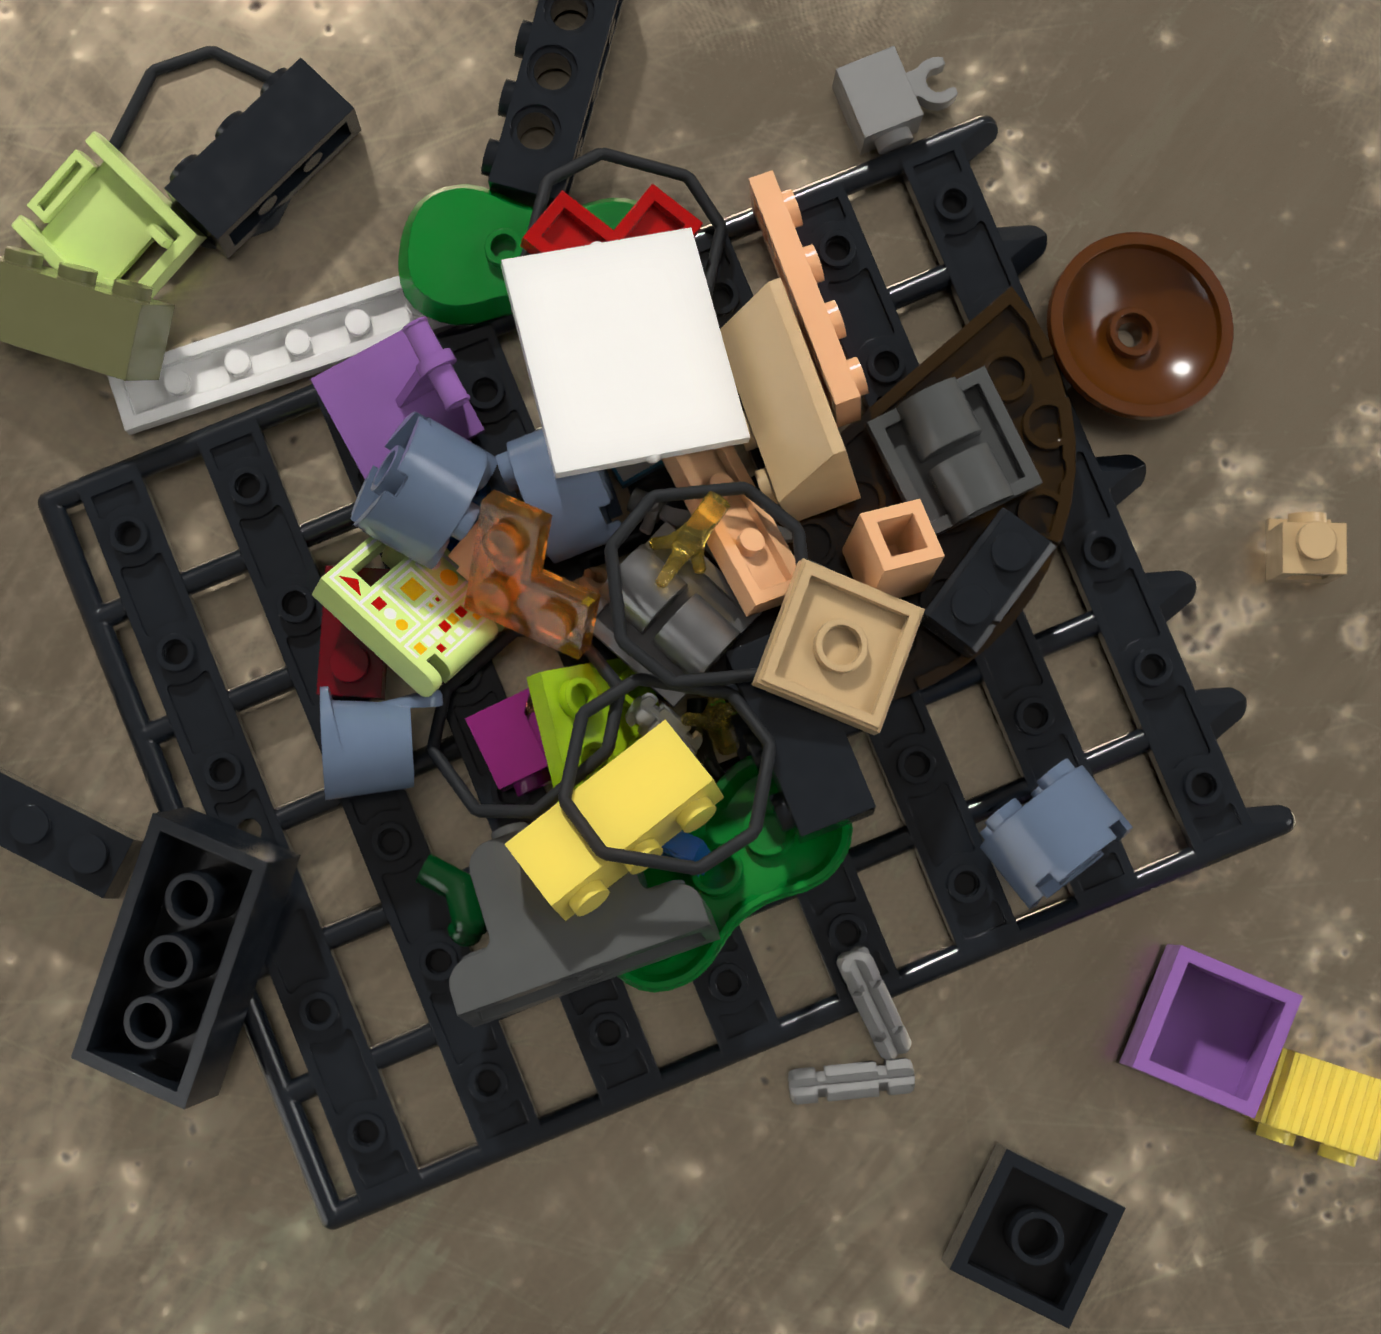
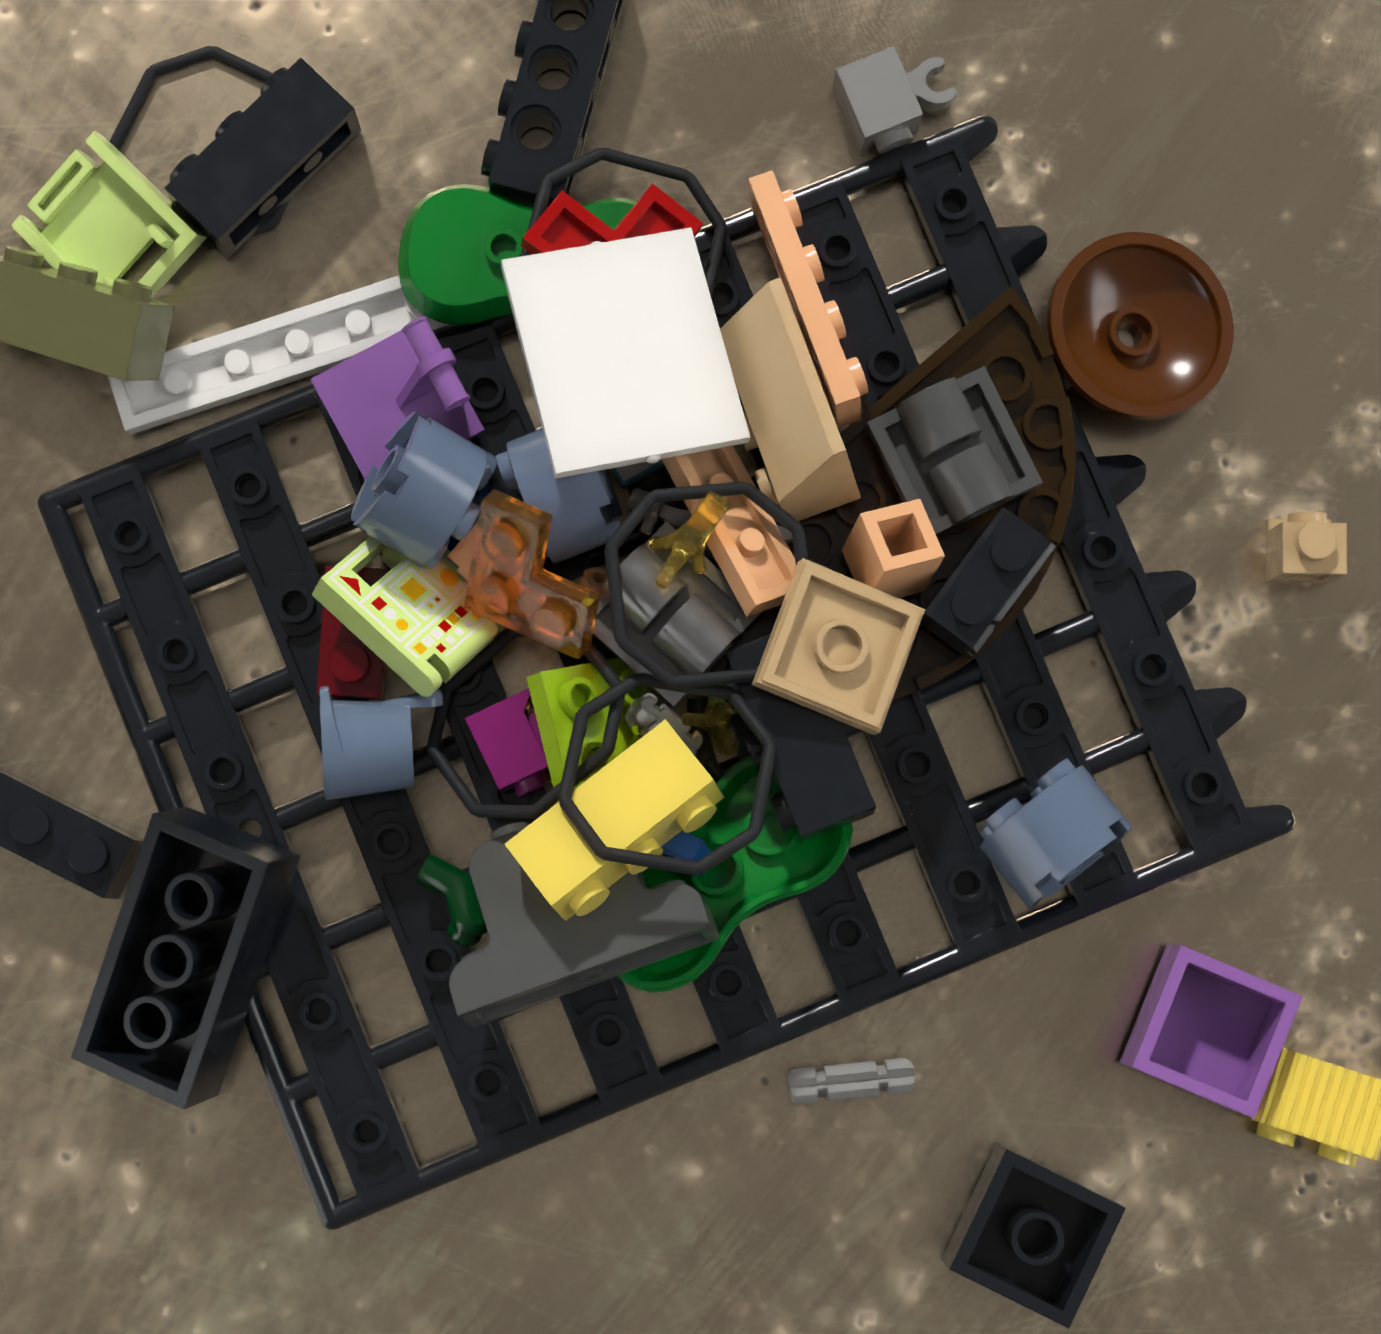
(874, 1002): light grey axle -> none

